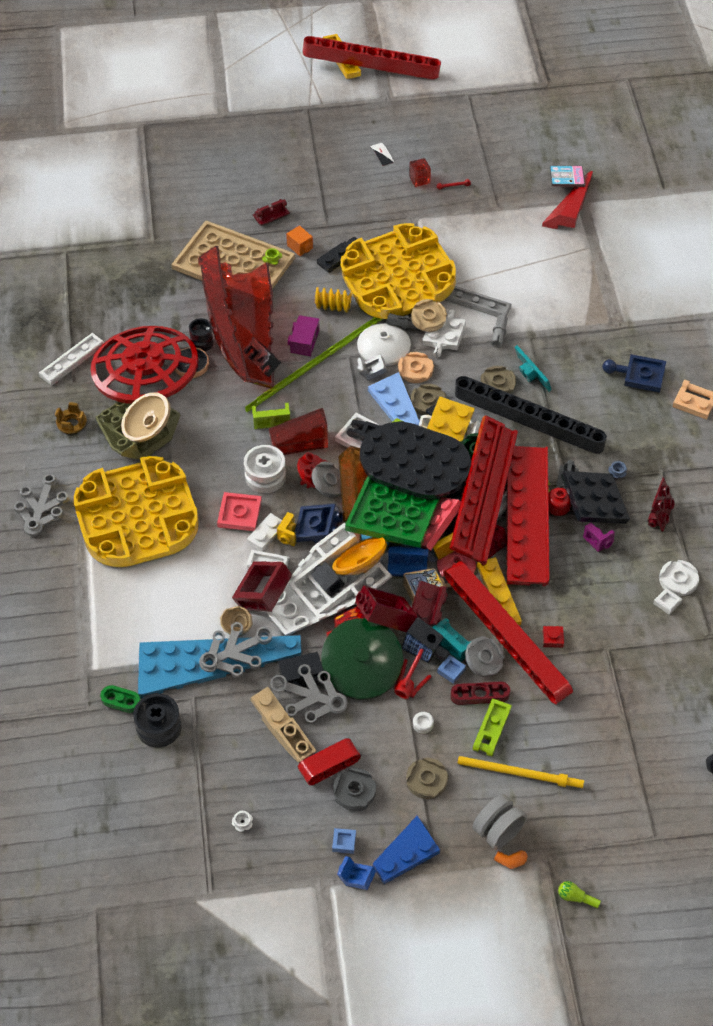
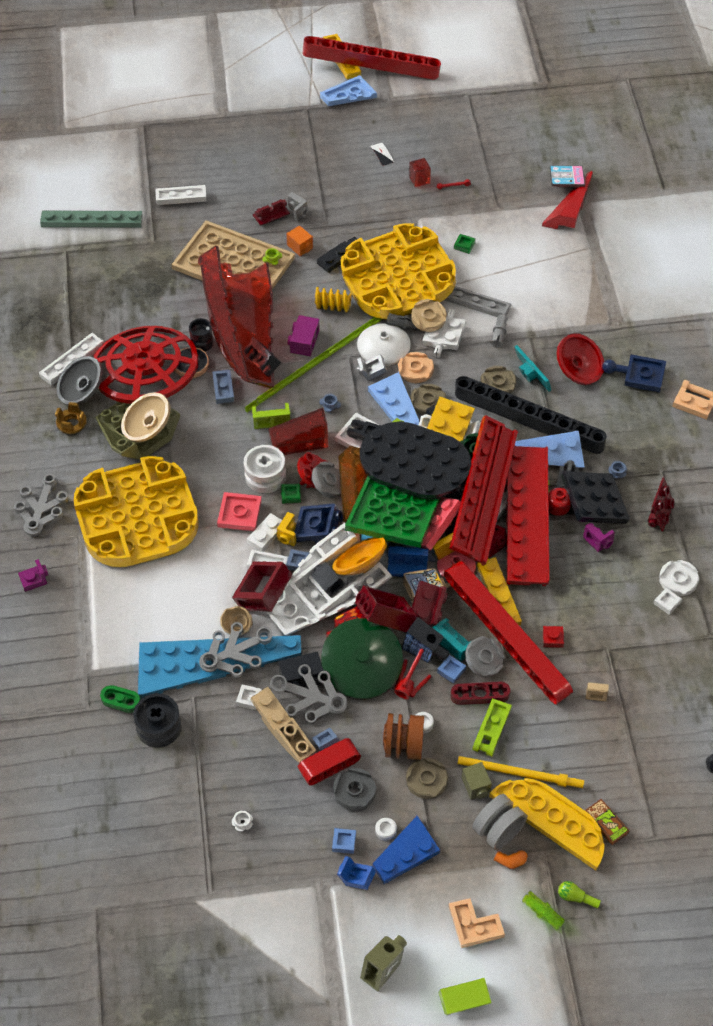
(33, 577): none -> magenta bracket
(67, 218): none -> sand green plate
(79, 380): none -> dark grey dish
(181, 195): none -> white plate
(223, 386): none -> sand blue plate
(244, 696): none -> white tile
(290, 493): none -> green tile
(295, 558): none -> sand blue plate
(297, 205): none -> light grey bracket
(325, 739): none -> sand blue plate
(330, 402): none -> sand blue plate
(348, 91): none -> light blue wing
(382, 961): none -> olive torso
(385, 829): none -> white tile
(404, 736): none -> dark orange wheel
(464, 243): none -> green tile
(464, 996): none -> lime hinge
(472, 929): none -> light nougat plate
(476, 781): none -> olive brick
(543, 910): none -> clear neon green pin
(556, 818): none -> yellow plate
(560, 448): none -> light blue wing
(580, 359): none -> red dish
(597, 691): none -> tan tile
(609, 823): none -> tile

